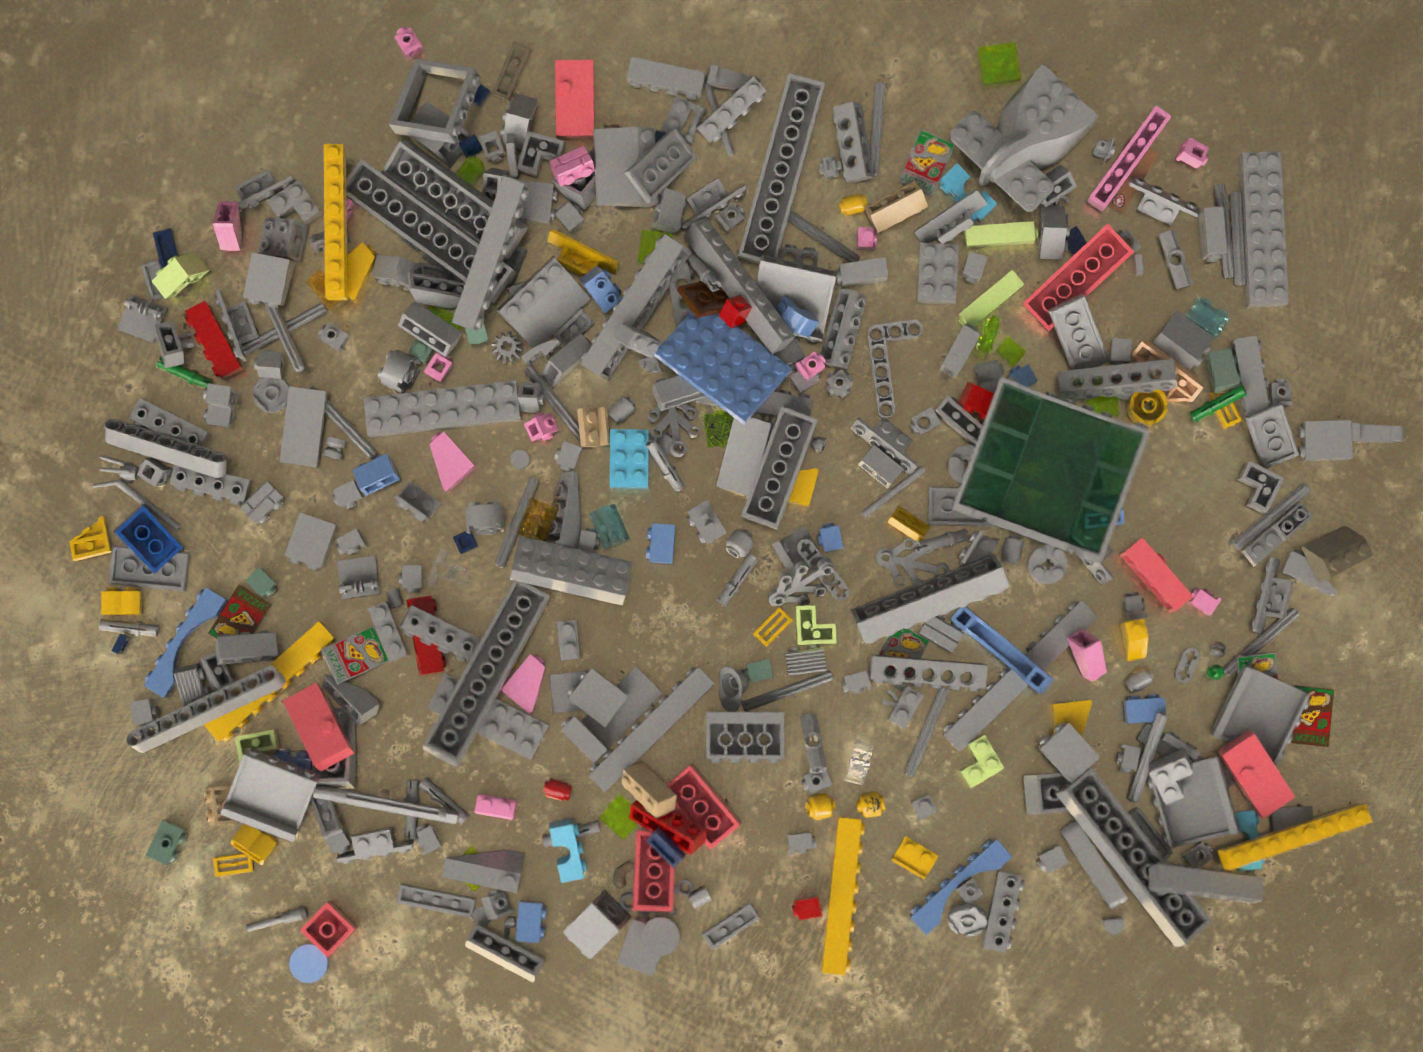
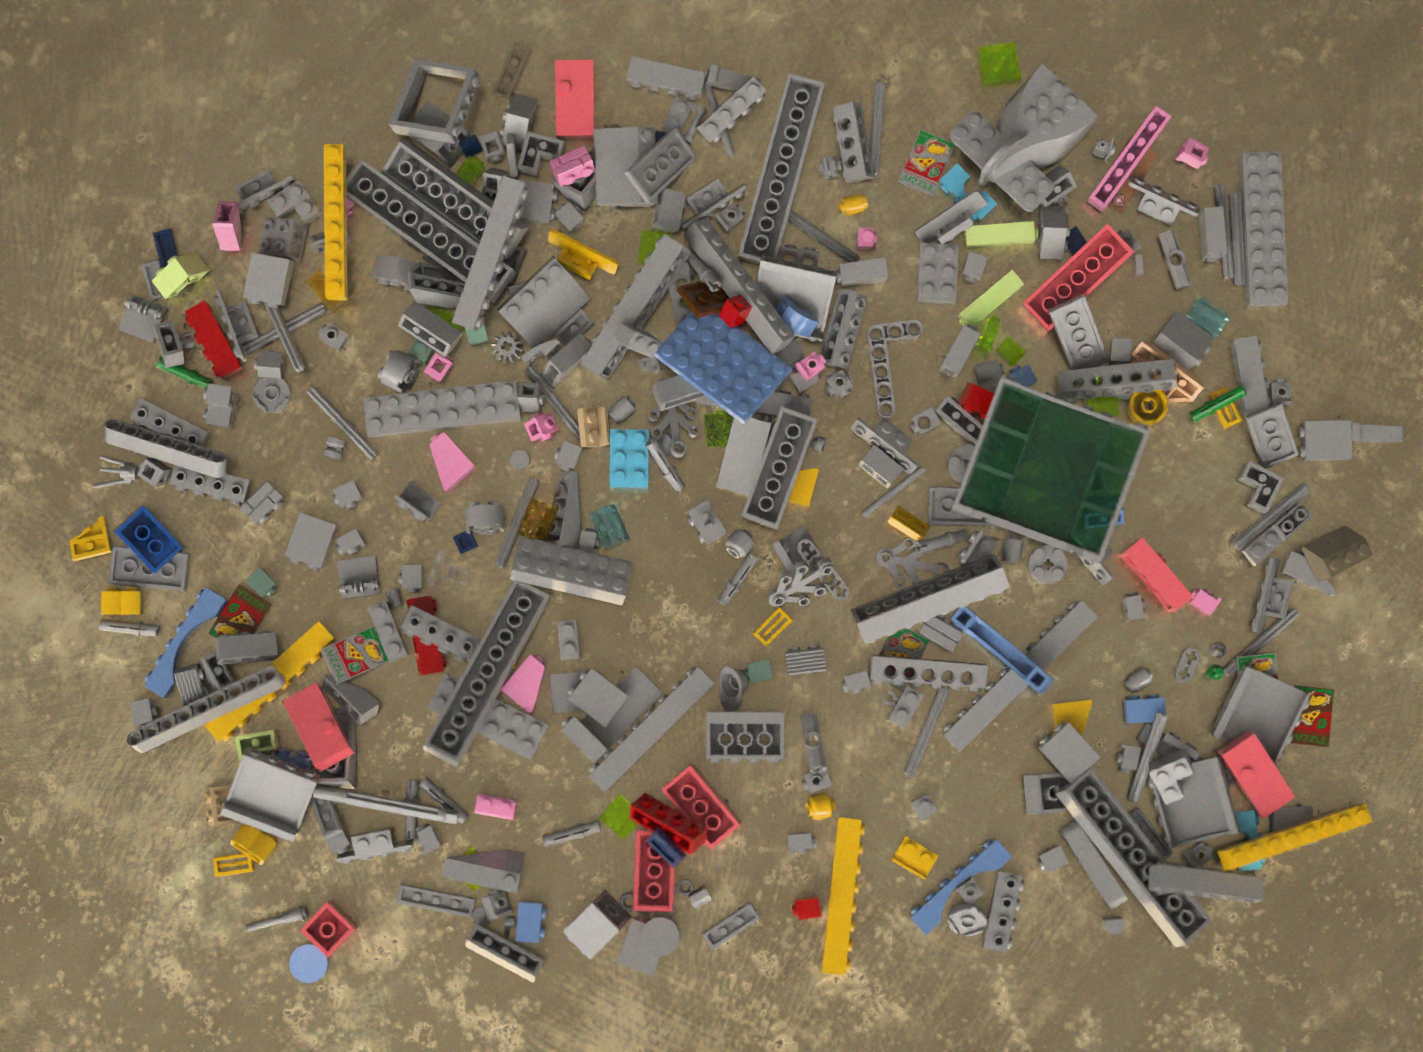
(120, 644): dark blue tile -> none
(148, 505): light grey bar -> none
(166, 842): sand green brick -> none
(303, 426): light grey tile -> none
(359, 267): yellow slope -> none
(376, 474): medium blue brick -> none
(410, 48): bright pink brick -> none
(481, 95): dark blue tile -> none
(557, 789): red brick -> none
(564, 834): medium azure arch -> none
(601, 289): medium blue brick -> none
(619, 874): dark tan arm -> none
(648, 789): tan brick -> none
(662, 543): medium blue brick -> none
(787, 691): light grey axle -> none
(808, 632): yellowish green brick -> none
(830, 538): medium blue brick -> none
(859, 762): clear tile -> none
(871, 804): yellow head -> none
(896, 206): tan brick -> none
(986, 762): yellowish green brick -> none
(1088, 654): bright pink slope -> none
(1134, 639): yellow slope -> none
(1223, 370): sand green brick -> none

